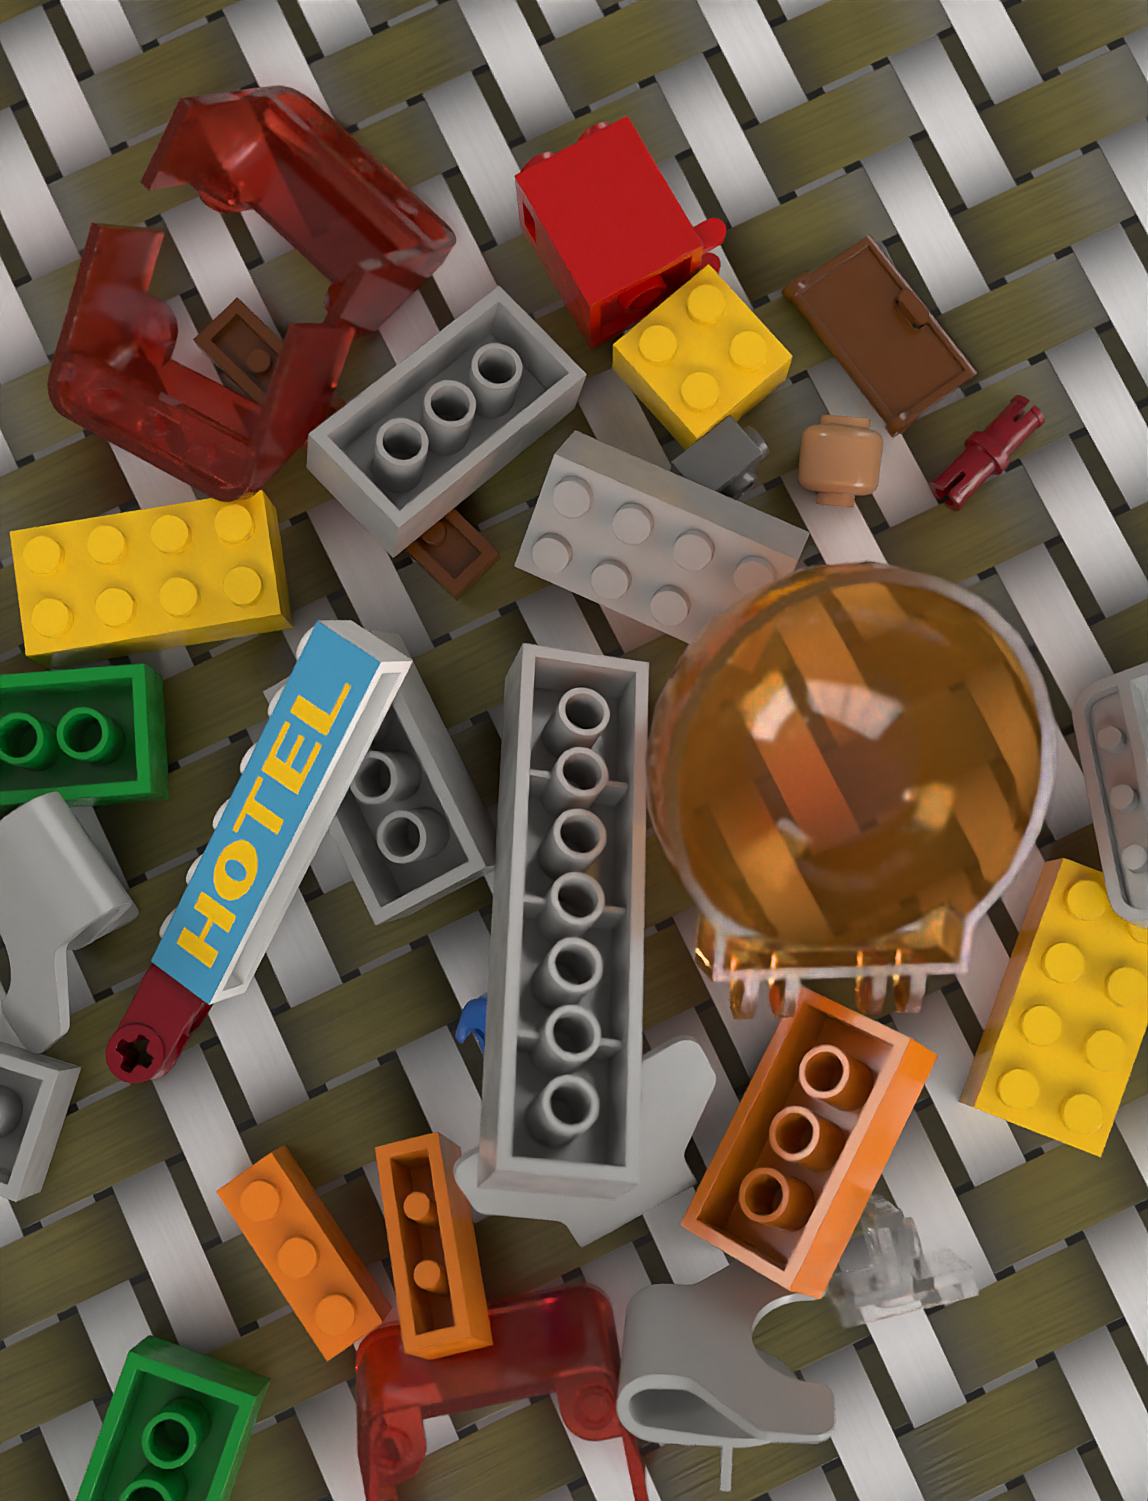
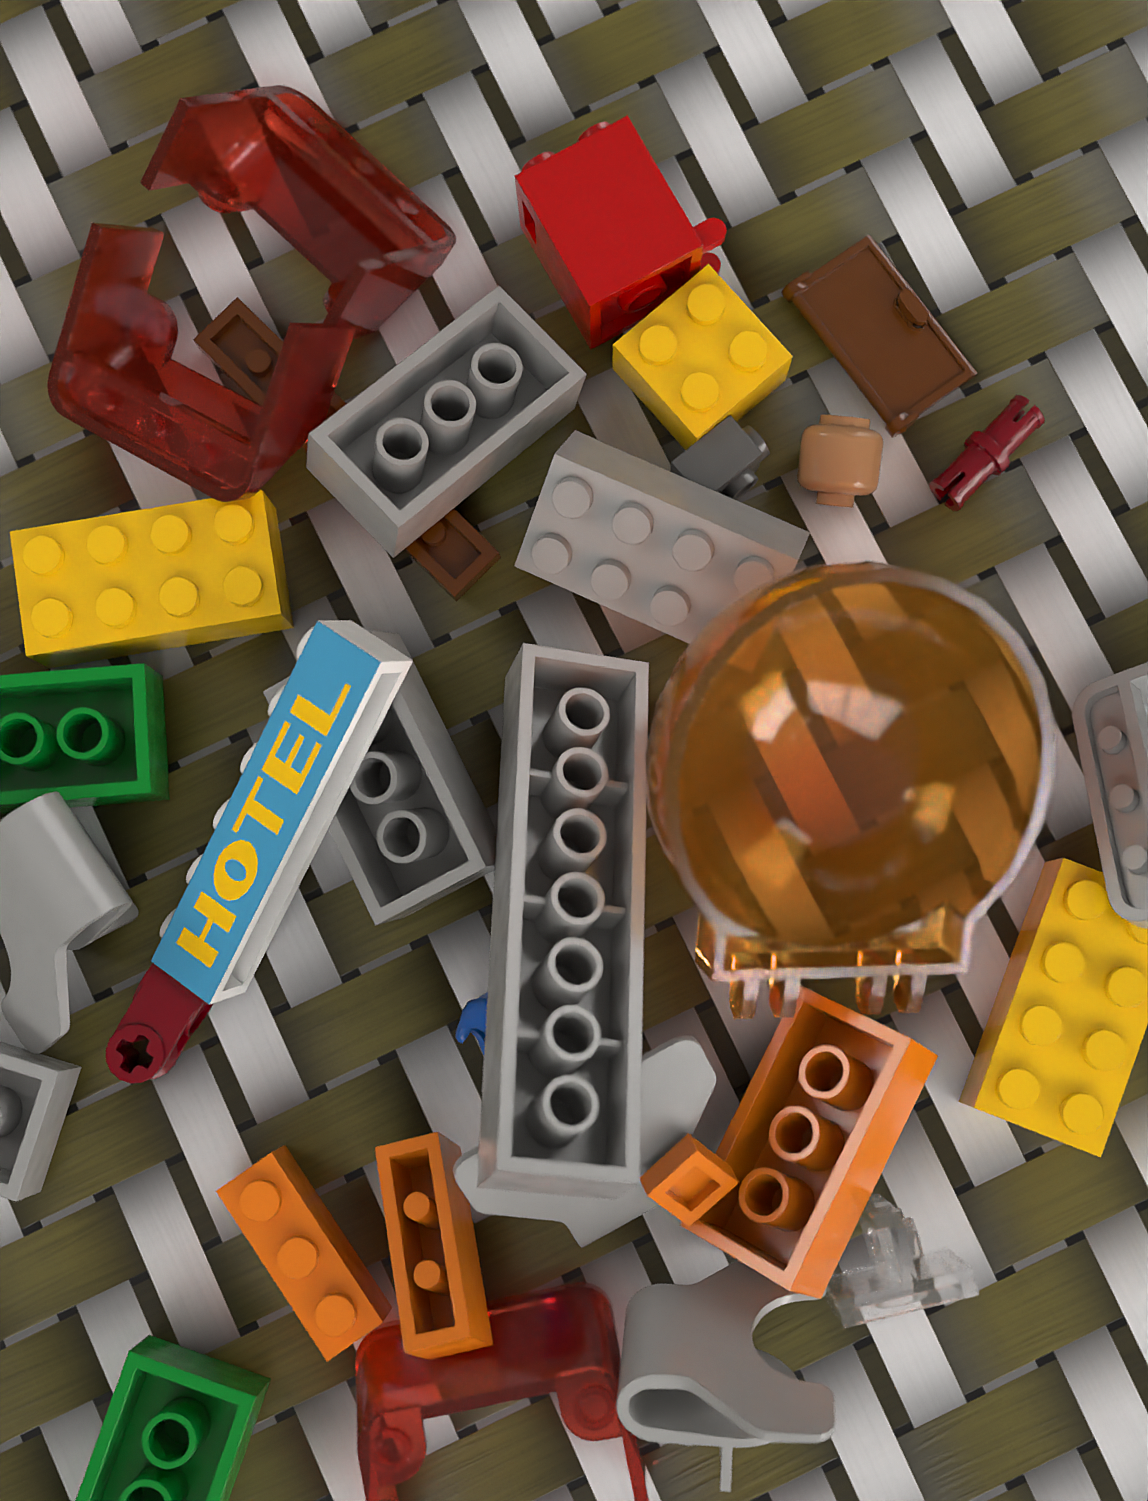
(688, 1180): none -> orange plate

